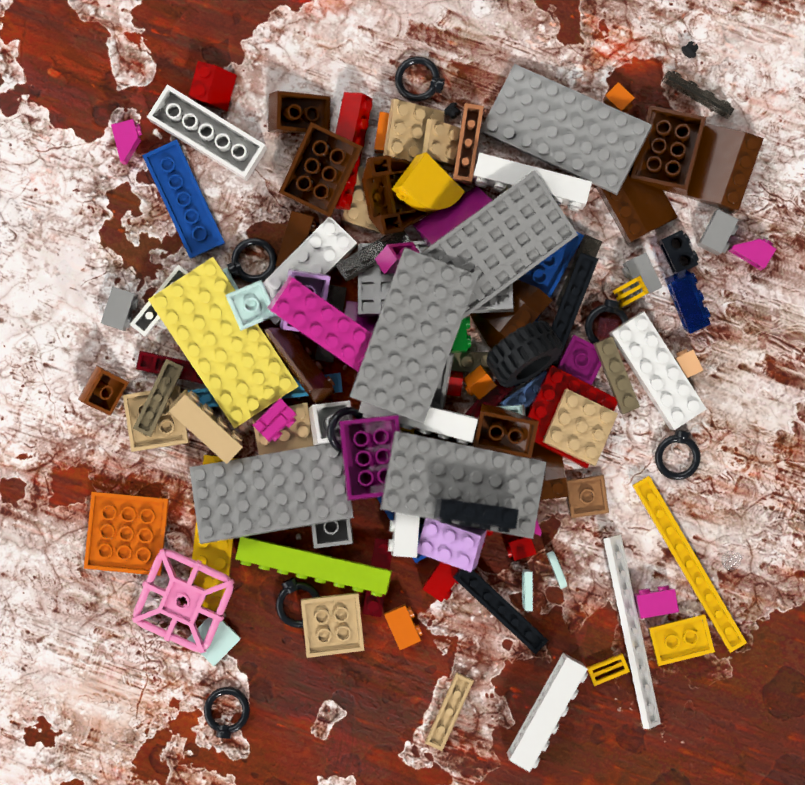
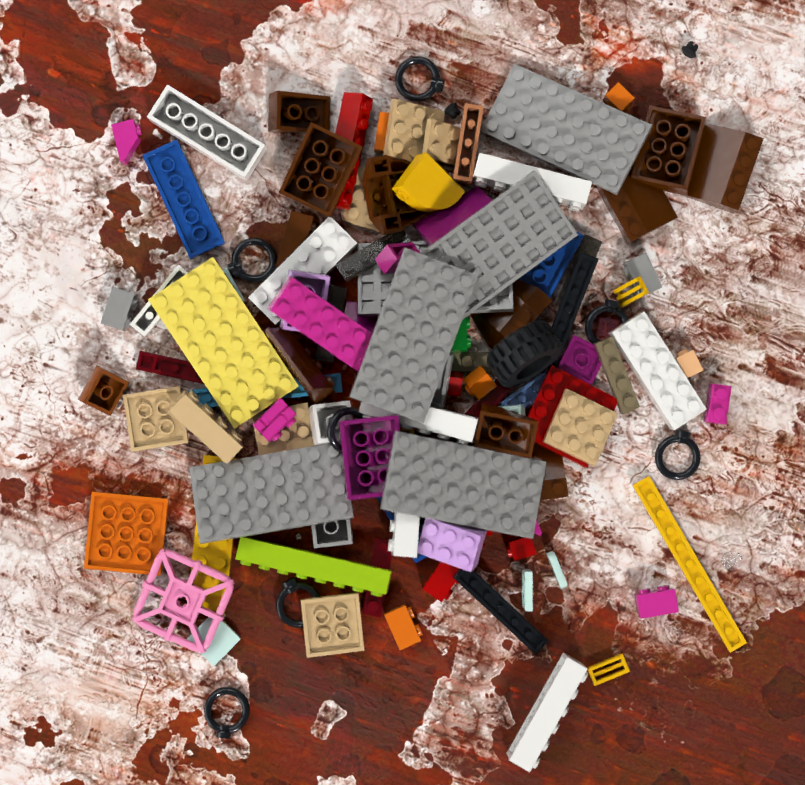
(158, 397): dark tan plate -> none
(212, 86): red slope -> none
(250, 305): light aqua tile -> none
(449, 711): tan tile -> none
(475, 513): black brick -> none
(587, 496): medium nougat tile -> none
(632, 631): white plate -> none
(673, 254): black brick -> none
(681, 639): yellow plate -> none
(688, 301): clear blue brick -> none
(691, 90): clear smoke plate -> none
(717, 404): none -> dark pink brick
(718, 232): light grey brick -> none
(754, 252): dark pink slope -> none

